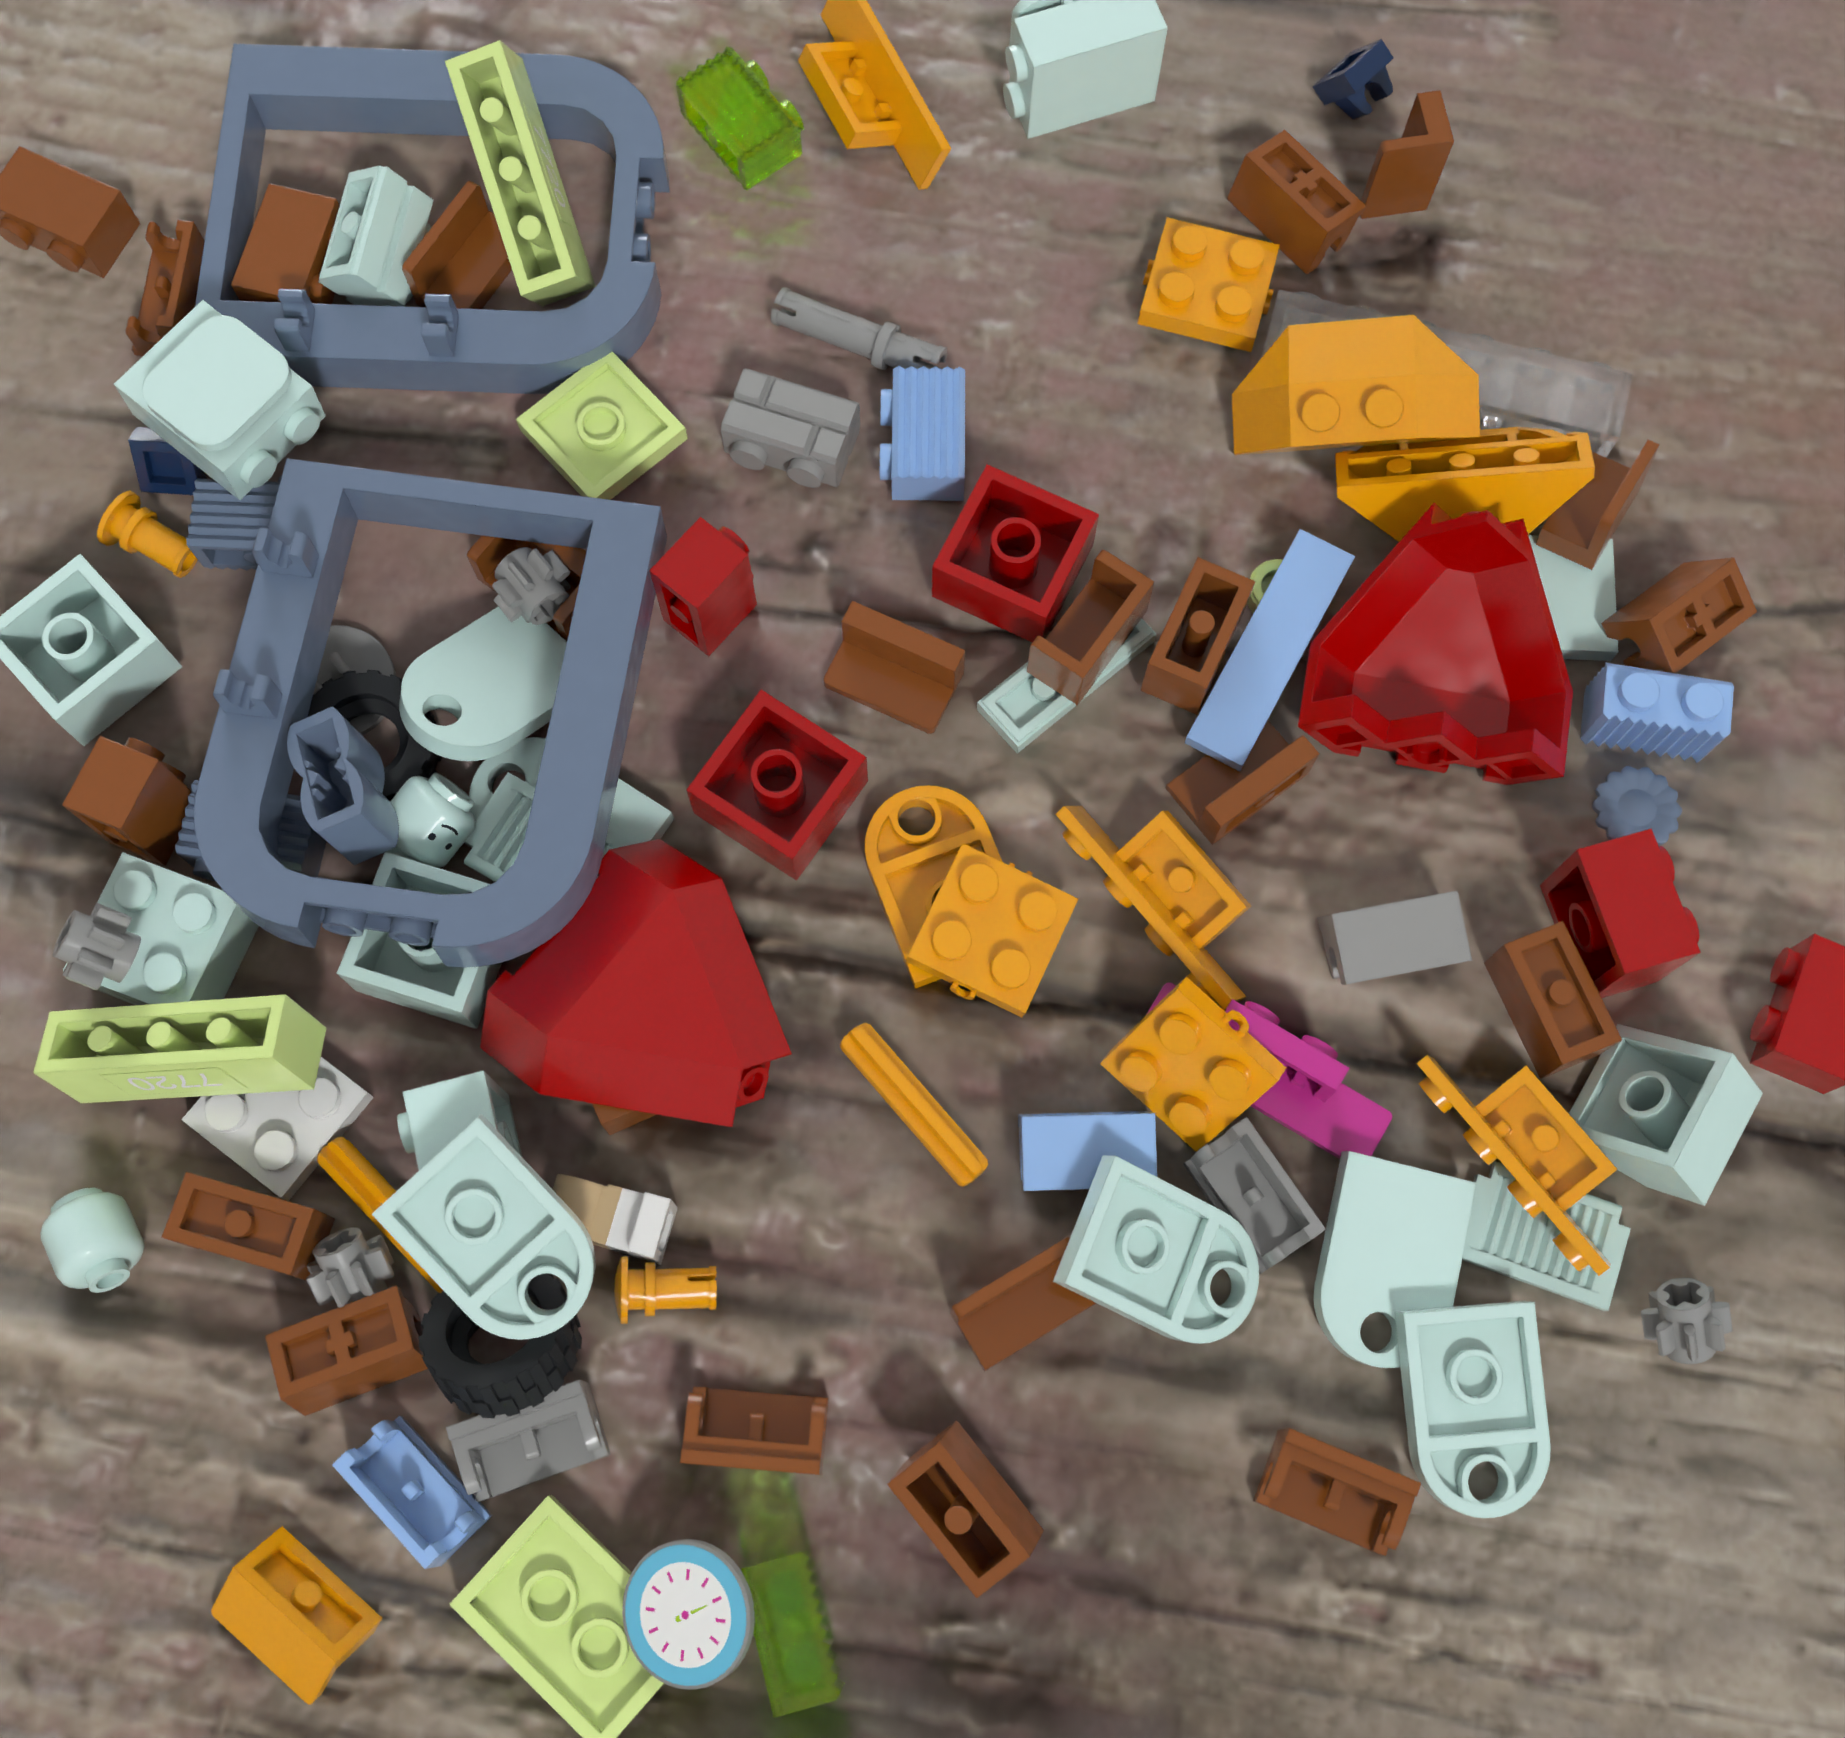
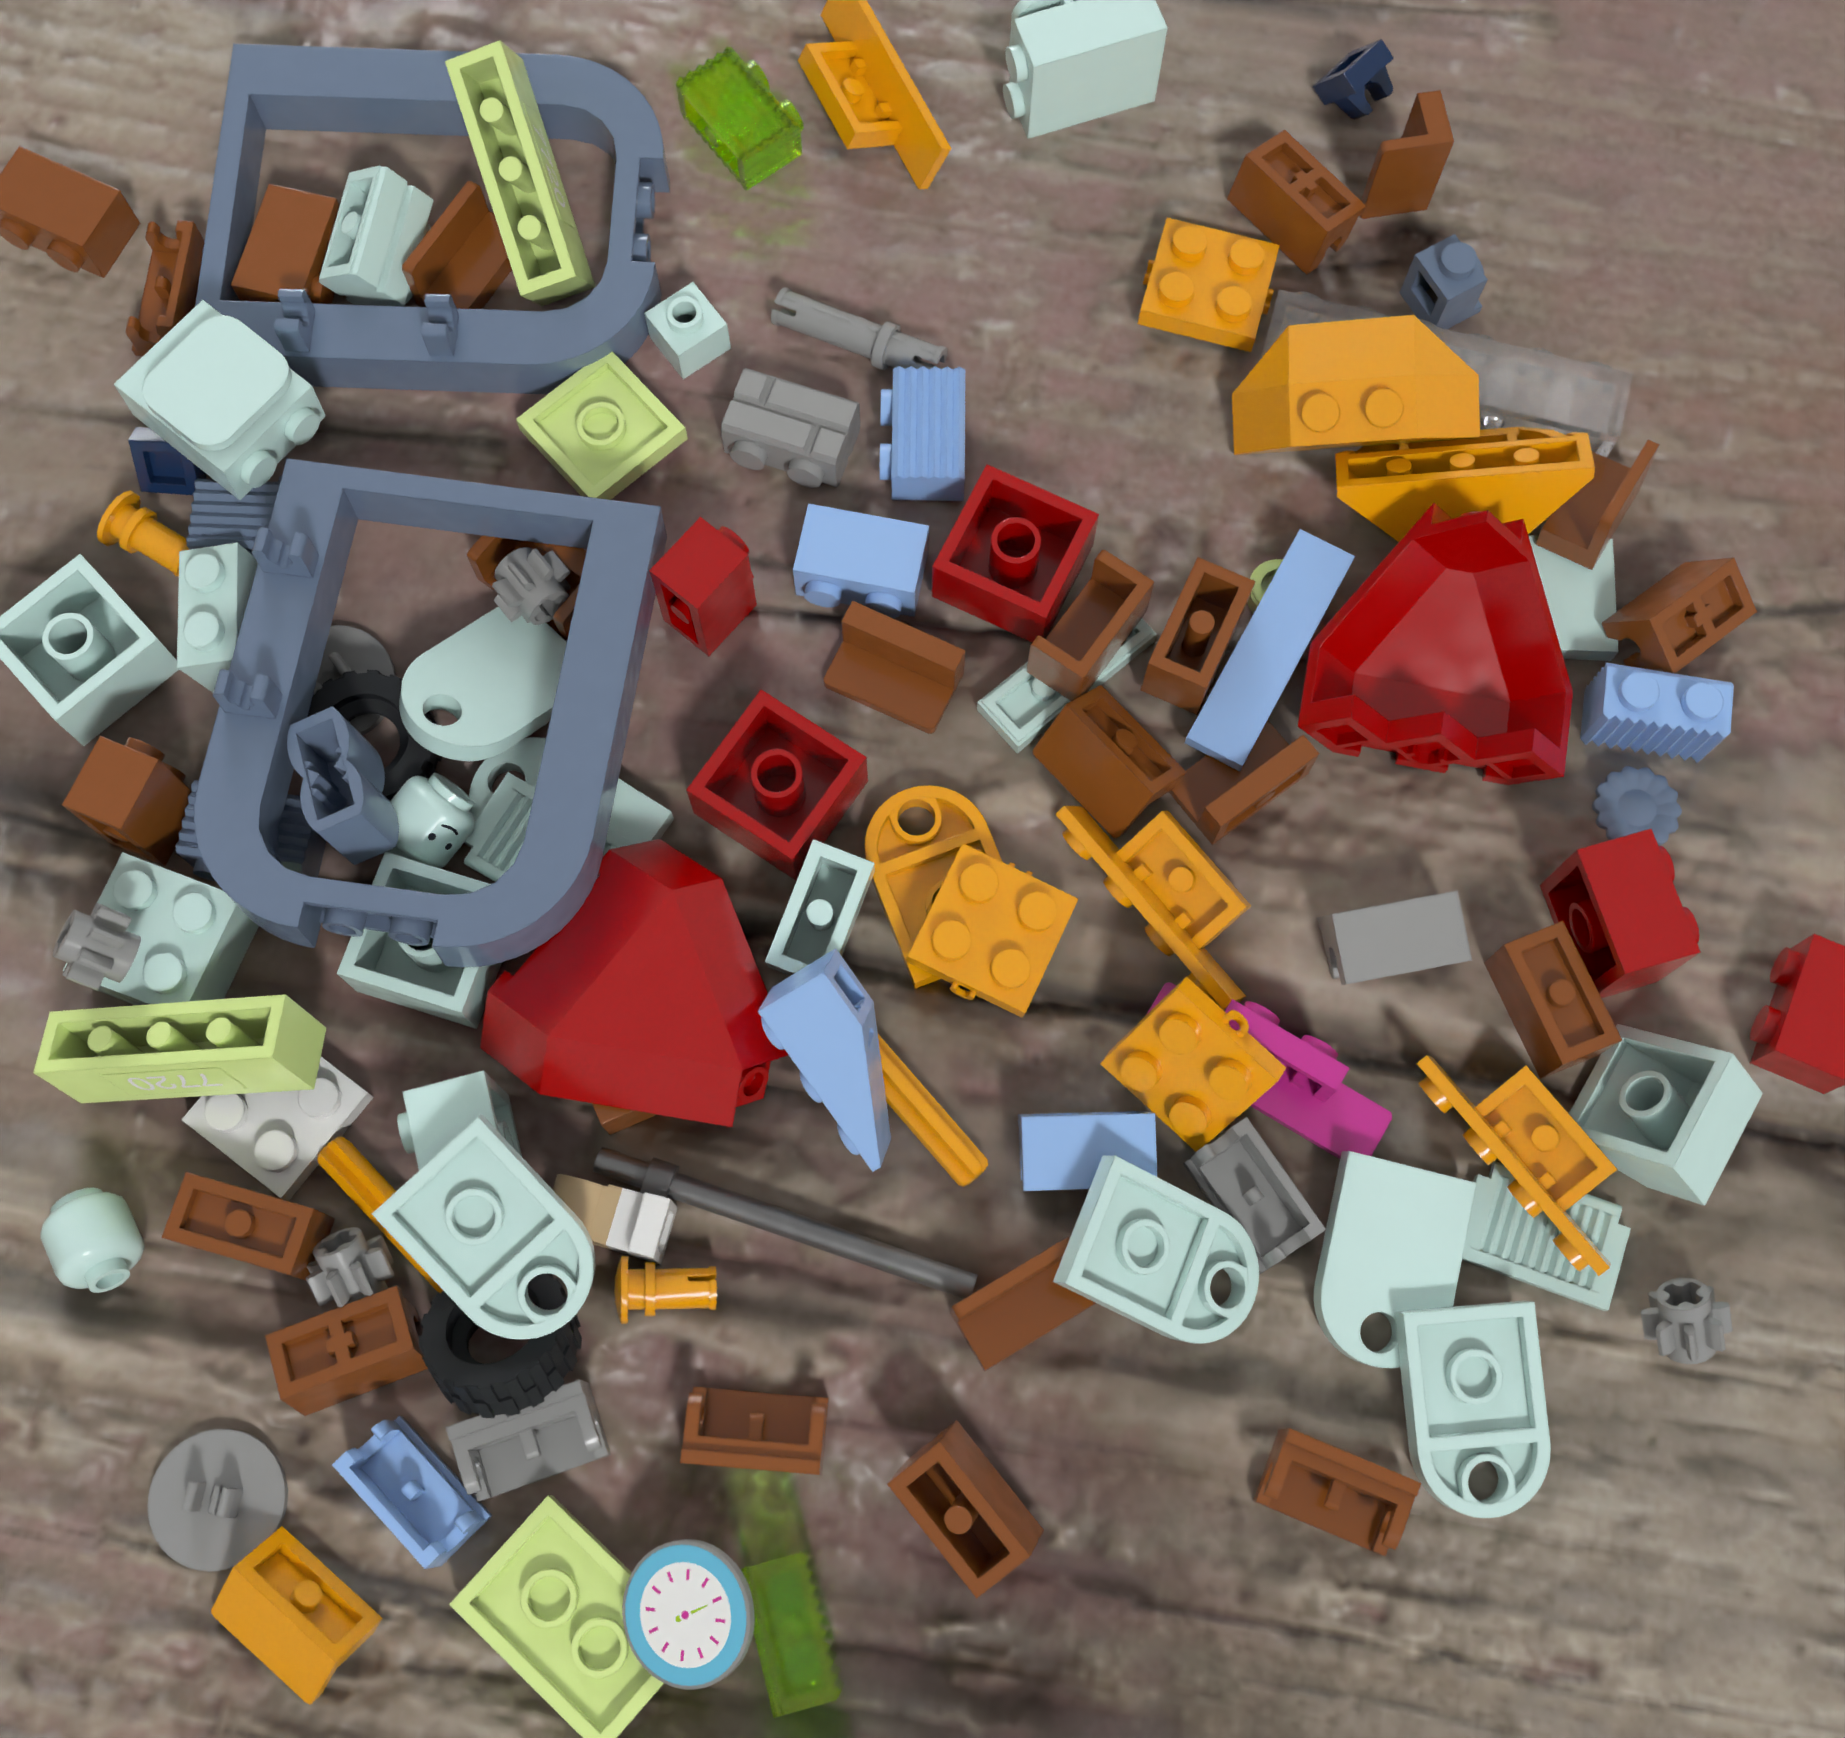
(211, 608): none -> light aqua brick
(216, 1499): none -> light grey piece
(666, 1181): none -> flat silver bar
(688, 330): none -> light aqua plate
(820, 908): none -> light aqua brick
(833, 1039): none -> light blue slope
(860, 560): none -> light blue brick
(1107, 760): none -> dark orange panel
(1454, 276): none -> sand blue brick

